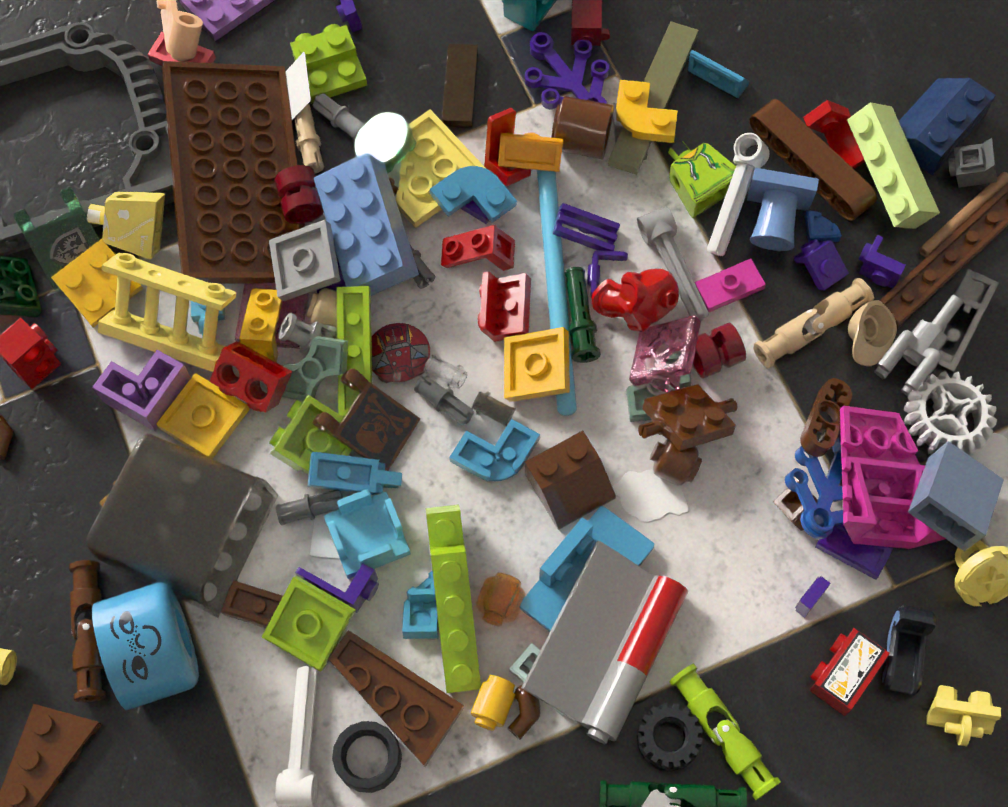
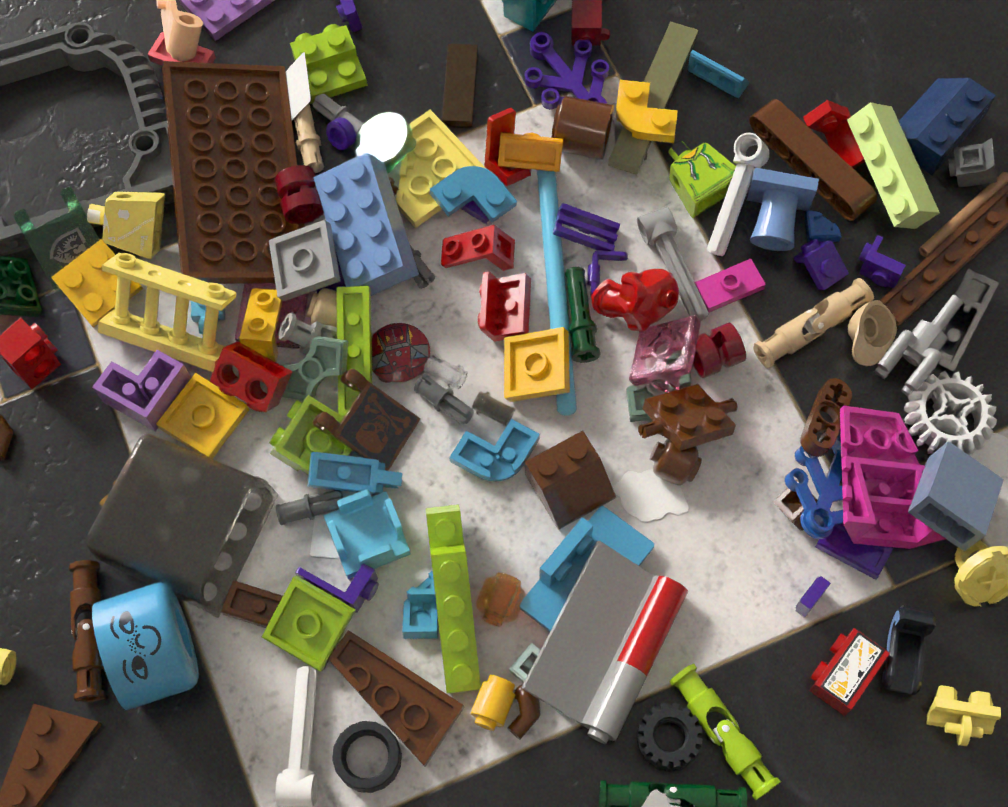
(341, 133): none -> dark purple tile

